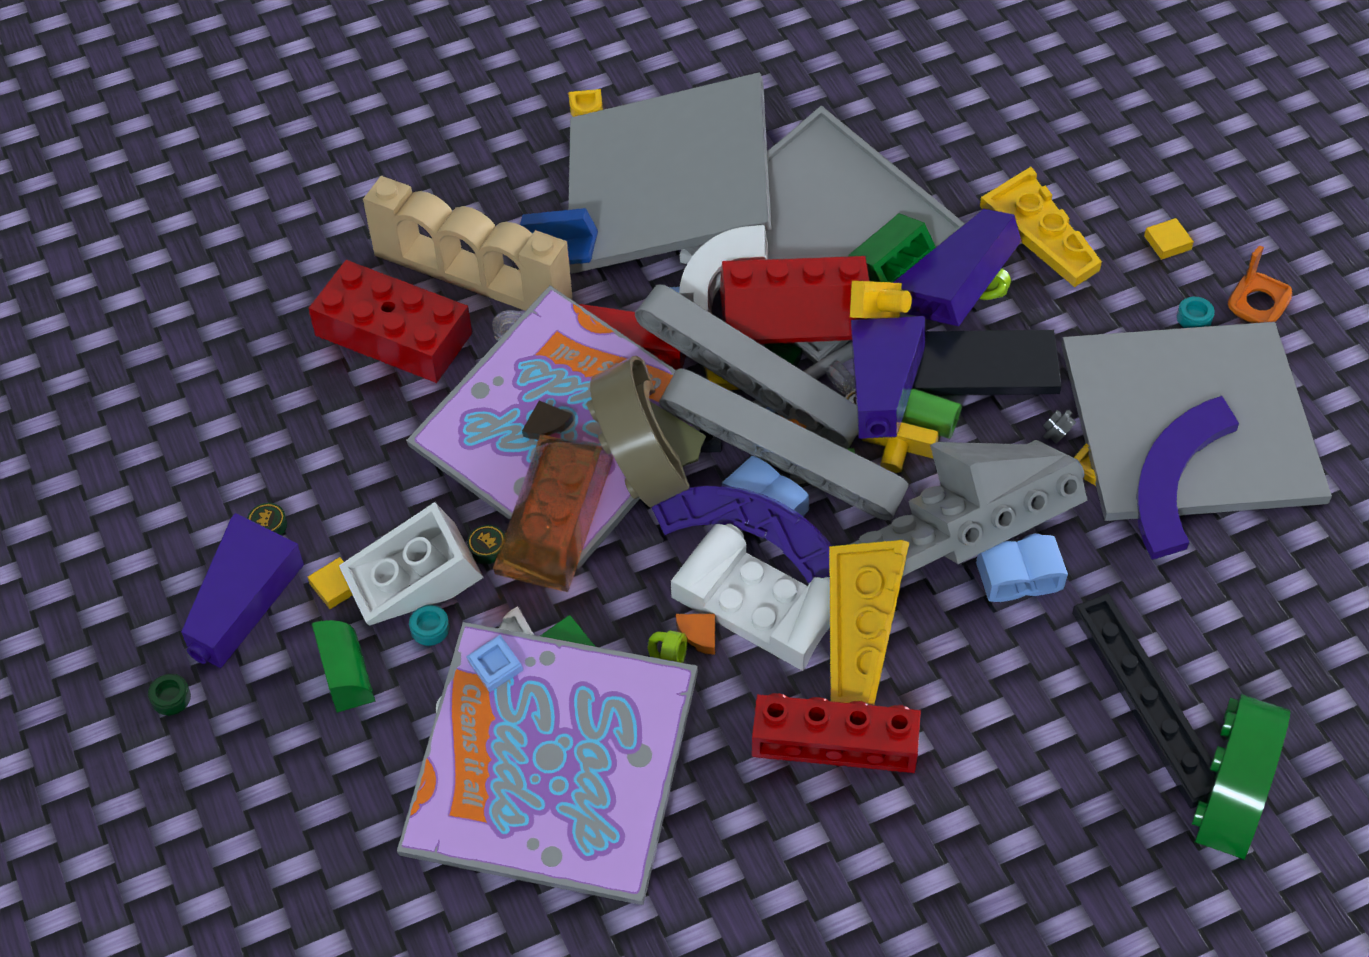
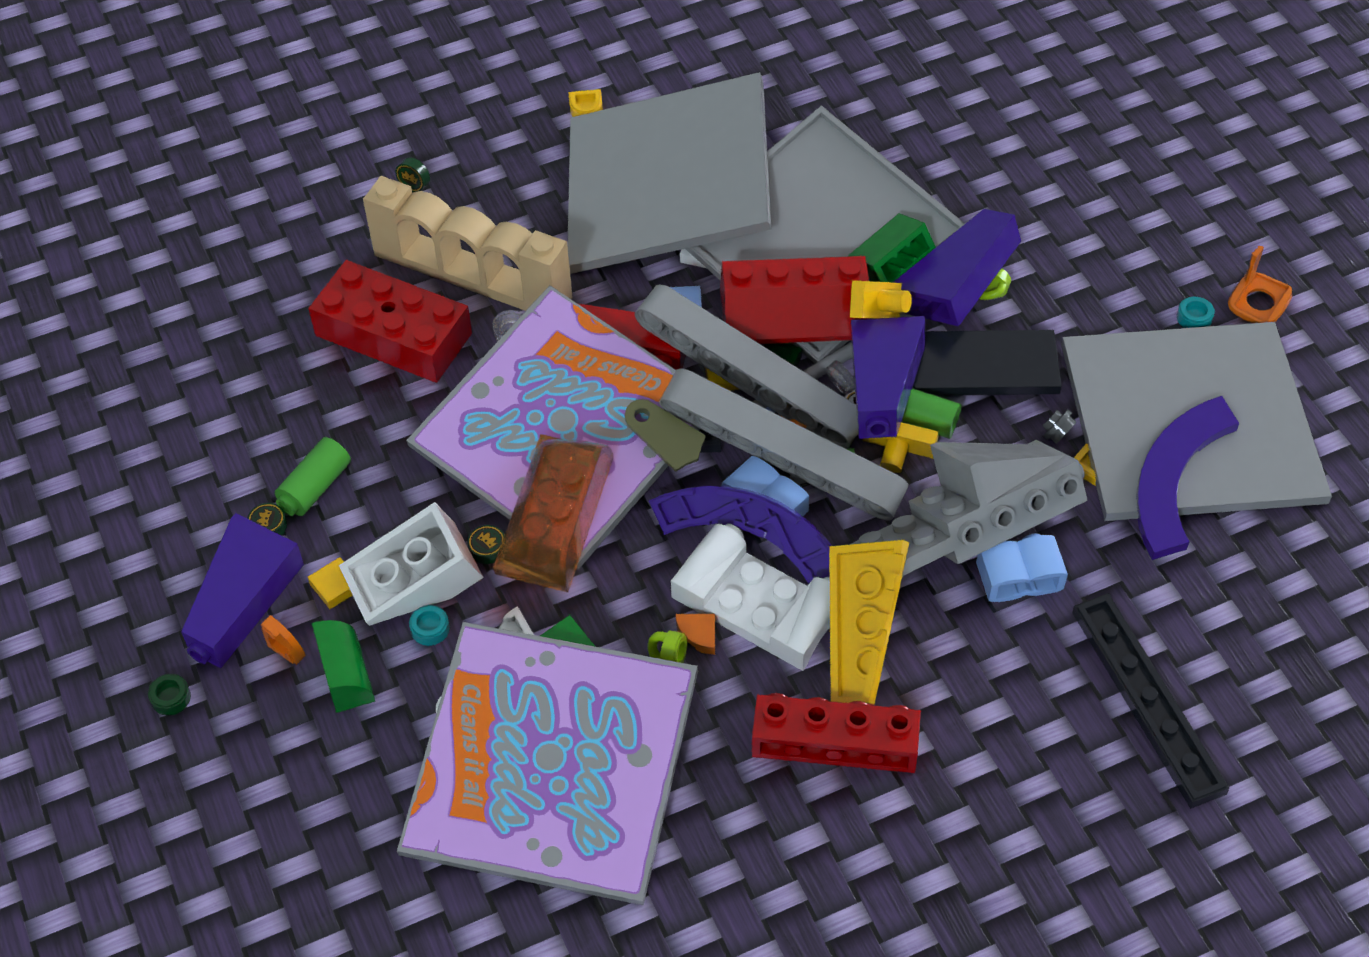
(282, 641): none -> orange tile
(312, 477): none -> bright green brick
(413, 173): none -> dark green tile
(494, 663): light blue tile -> none
(546, 421): dark brown tile -> none
(569, 225): blue panel -> none
(632, 432): dark tan brick -> none
(703, 271): white arch -> none
(1044, 226): yellow wing -> none
(1168, 238): yellow tile -> none
(1243, 776): green brick -> none

